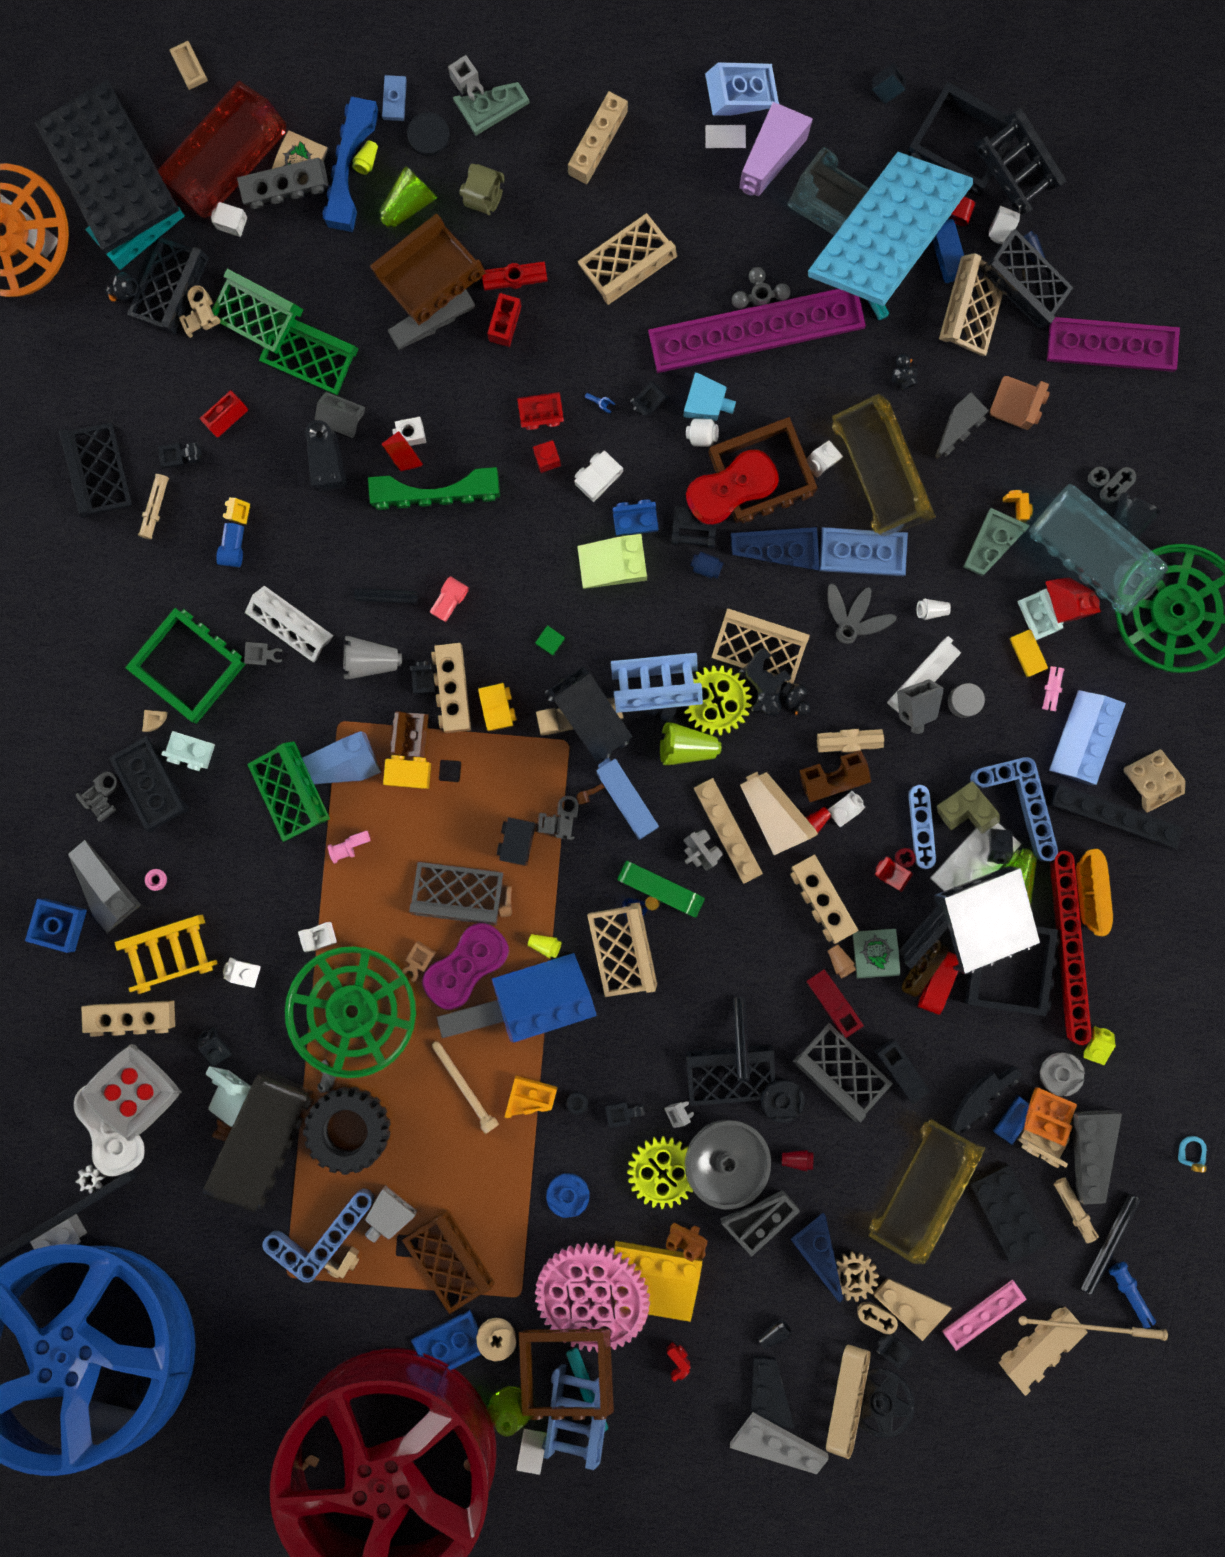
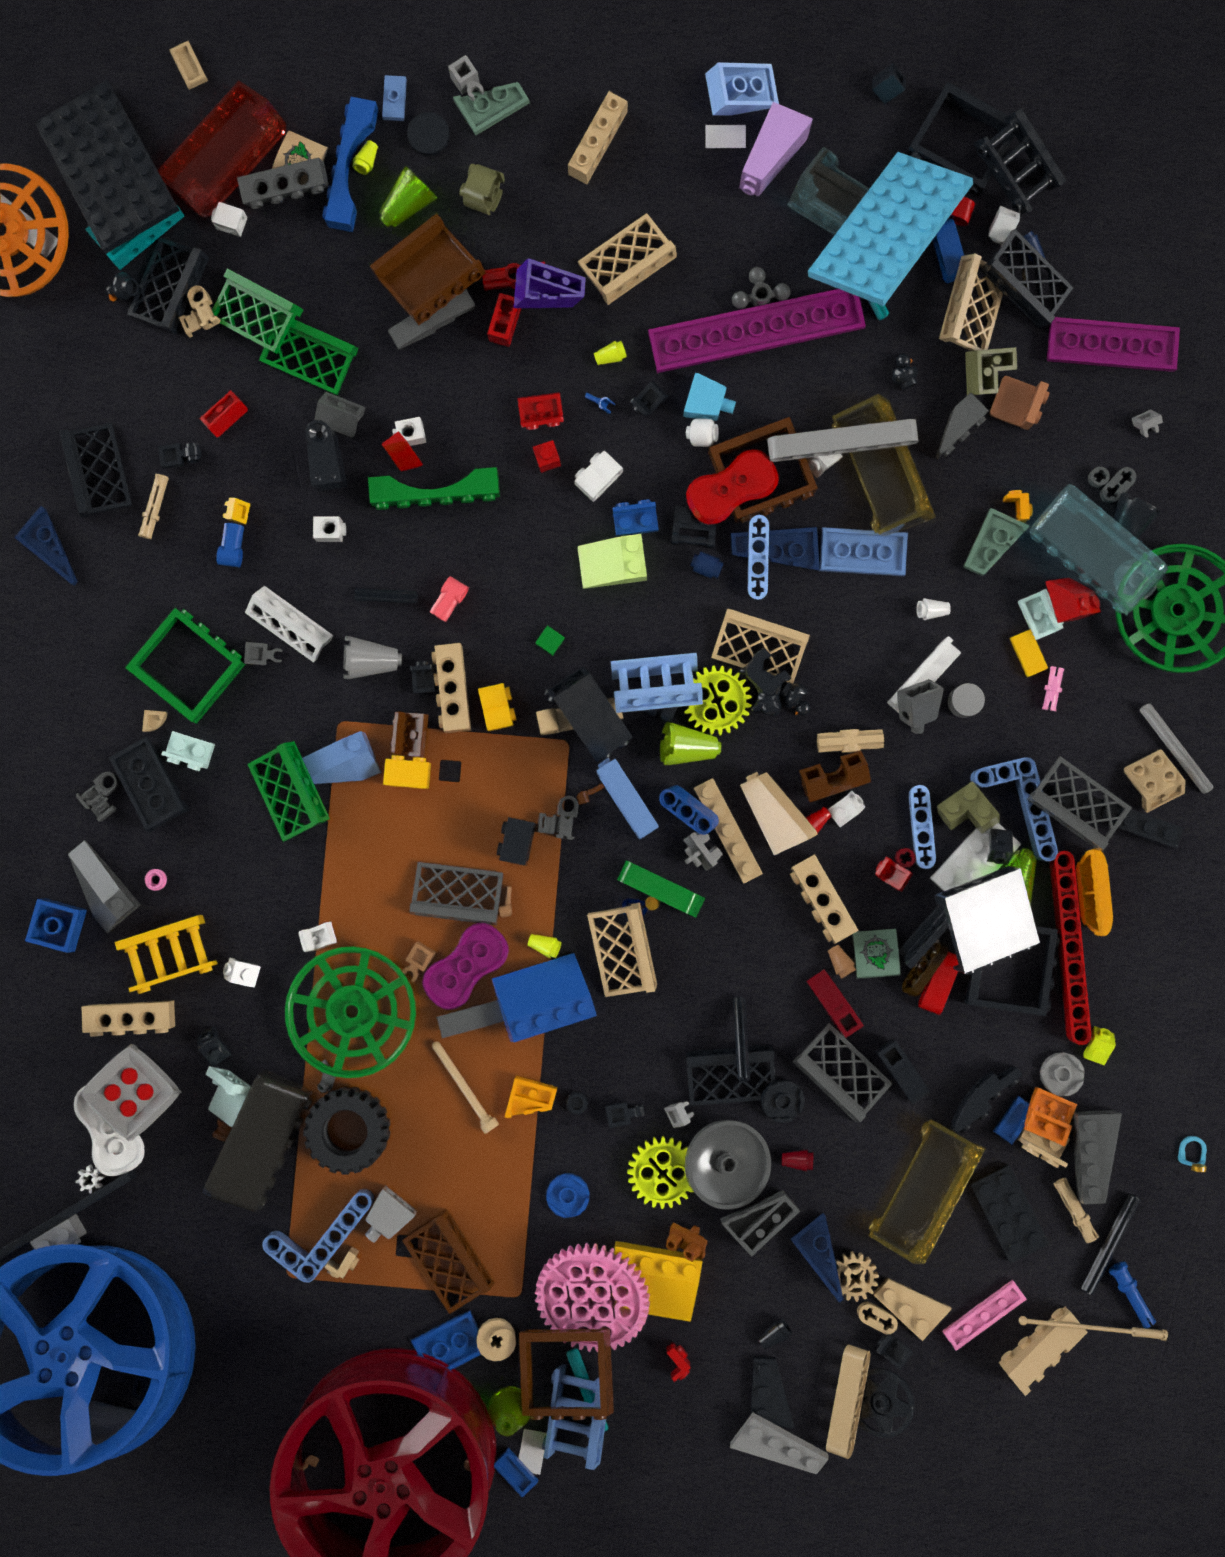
(43, 541): none -> dark blue wing
(320, 525): none -> white brick
(346, 848): bright pink connector -> none
(515, 1472): none -> blue tile
(546, 286): none -> dark purple wedge
(611, 353): none -> neon yellow cone
(678, 808): none -> blue beam
(758, 557): none -> light blue beam
(843, 440): none -> light grey beam
(851, 623): dark grey plant -> none
(983, 368): none -> olive brick
(1073, 821): none -> dark grey fence
(1087, 737): light blue slope -> none
(1147, 420): none -> light grey tile
(1176, 748): none -> light grey axle

